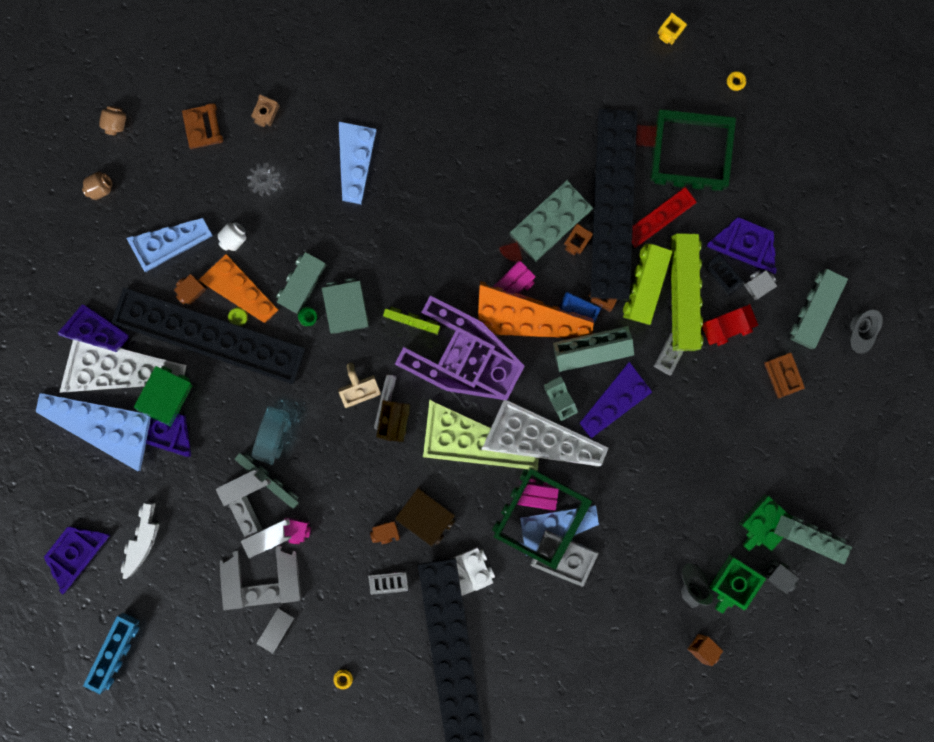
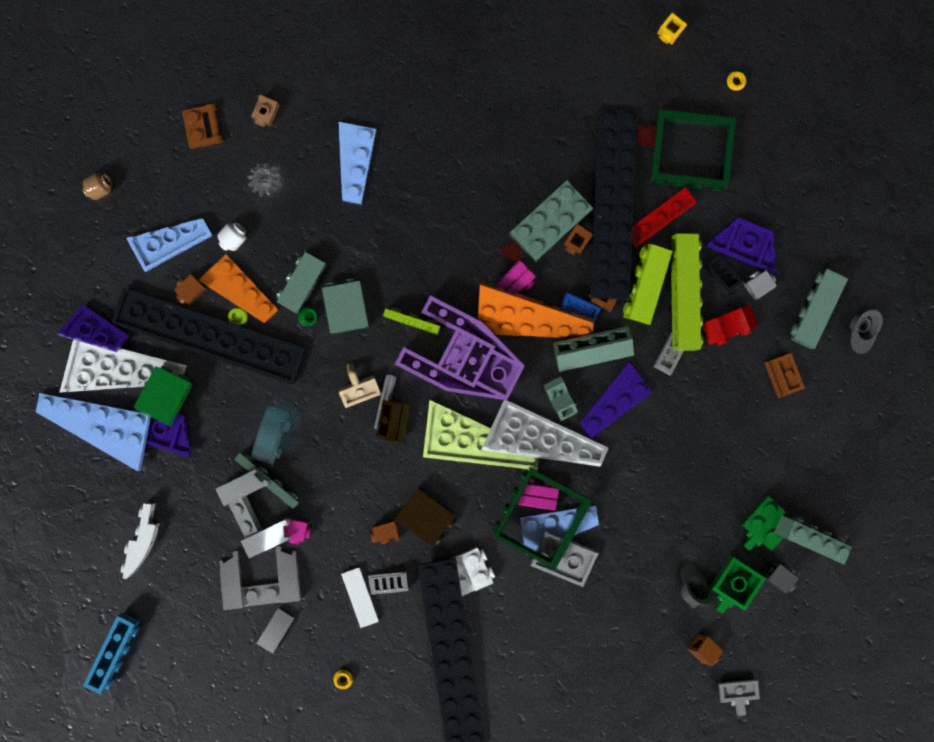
(72, 554): dark purple wing -> none
(112, 120): medium nougat head -> none
(360, 597): none -> white tile
(739, 693): none -> light grey hinge

